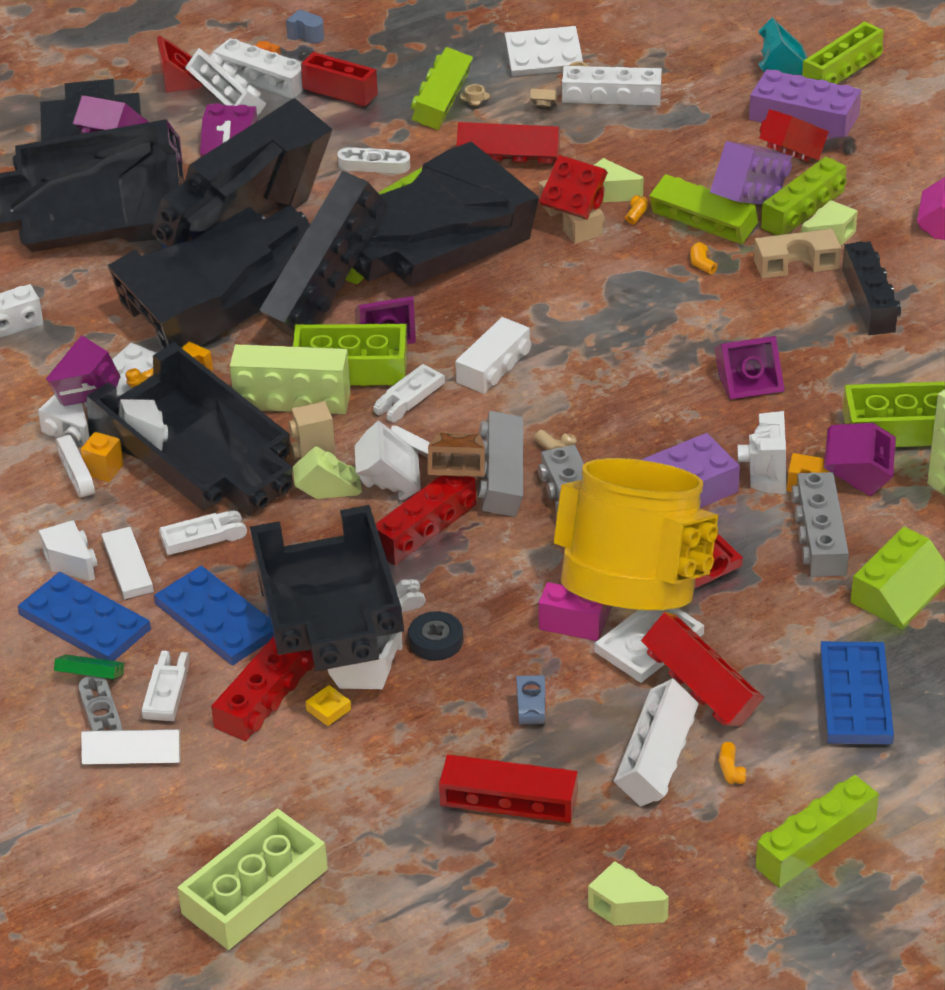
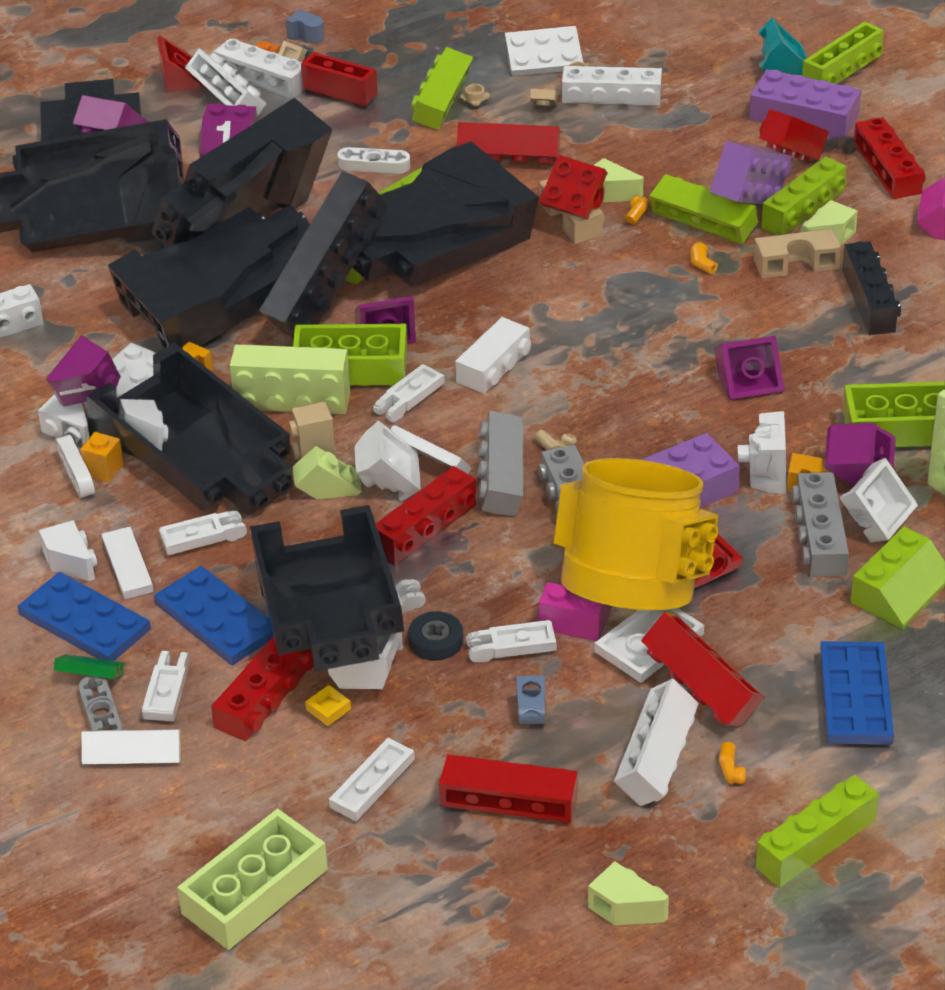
(134, 376): light orange arm -> none
(292, 51): none -> tan plate
(371, 779): none -> white plate
(456, 454): medium nougat torso -> none
(511, 641): none -> white hinge
(879, 501): none -> white brick
(889, 158): none -> red brick

